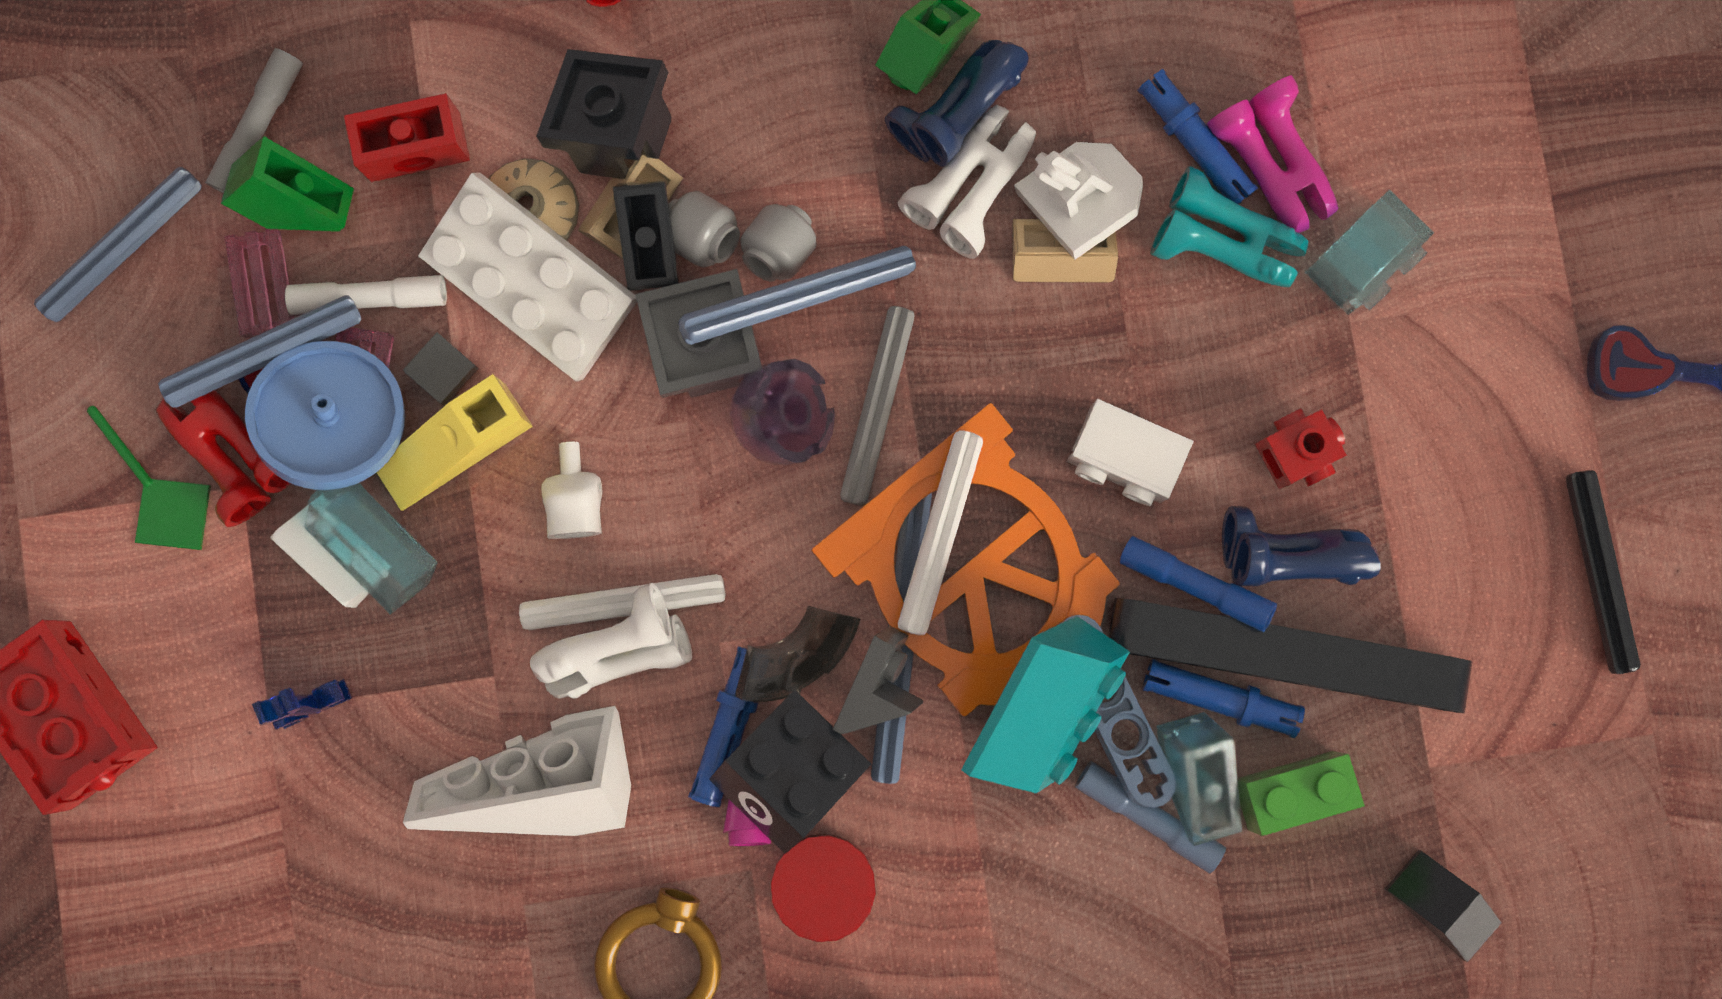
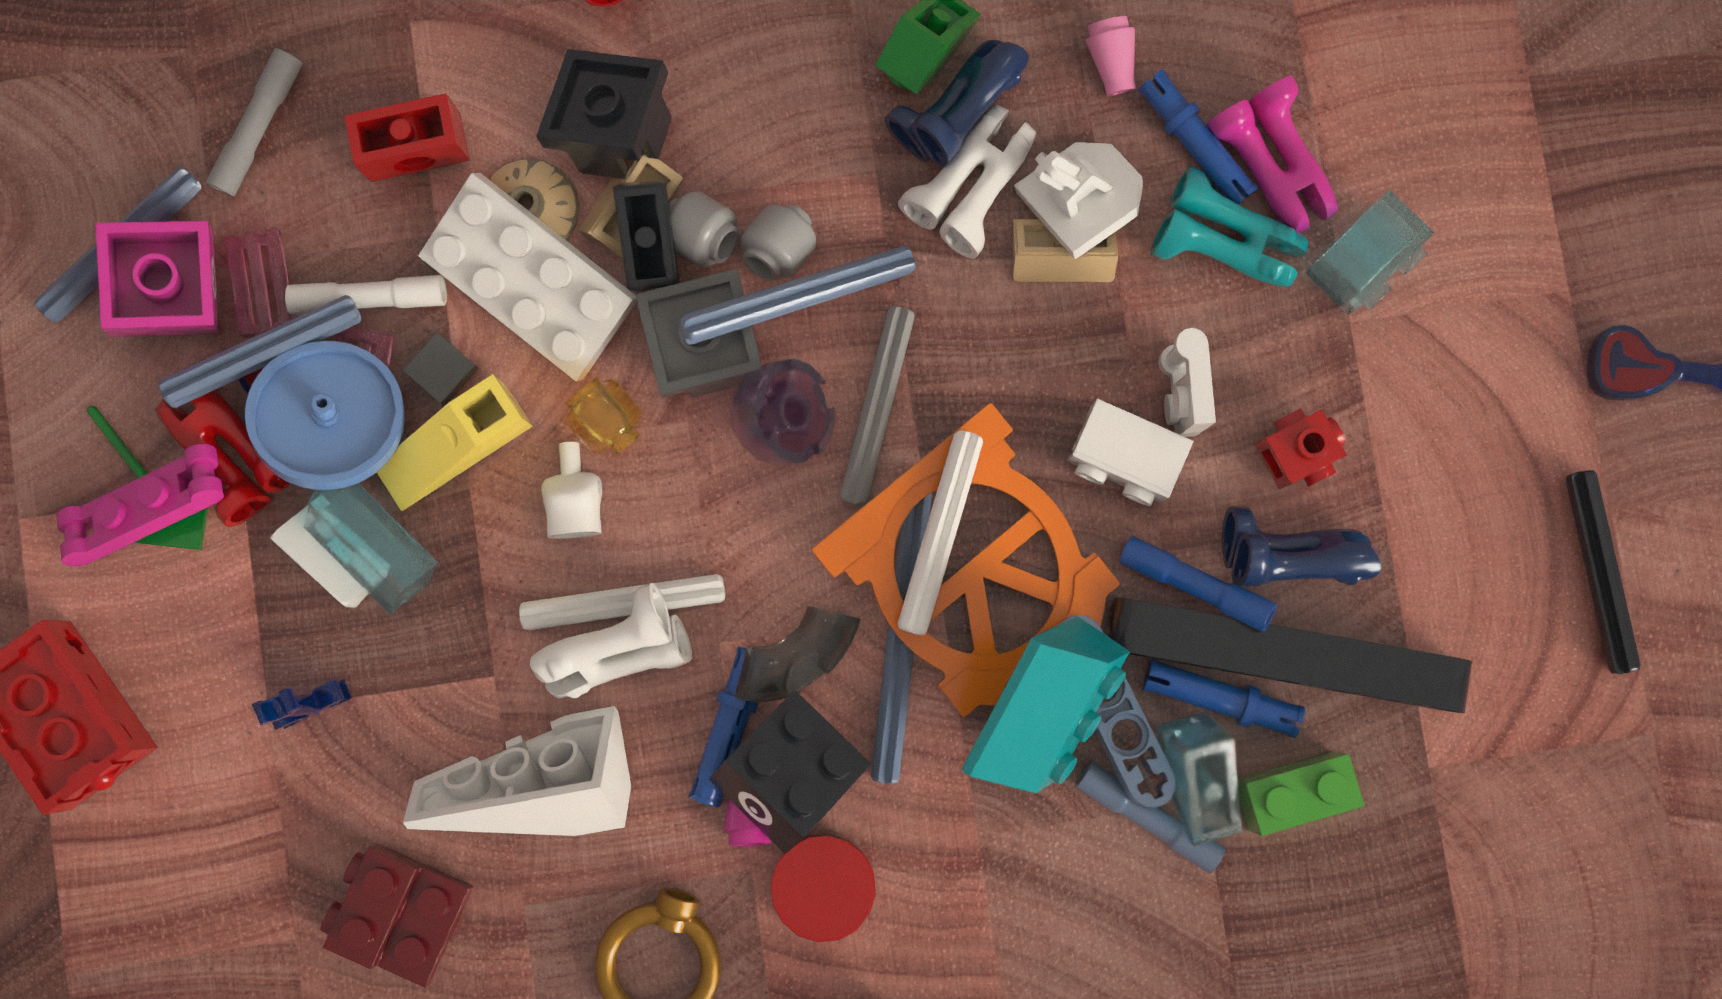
(140, 507): none -> dark pink plate
(157, 278): none -> dark pink brick
(285, 191): green slope -> none
(395, 914): none -> dark red plate
(603, 416): none -> clear yellow head
(871, 695): dark grey slope -> none
(1113, 52): none -> bright pink cone
(1191, 397): none -> white plate
(1444, 904): black slope -> none

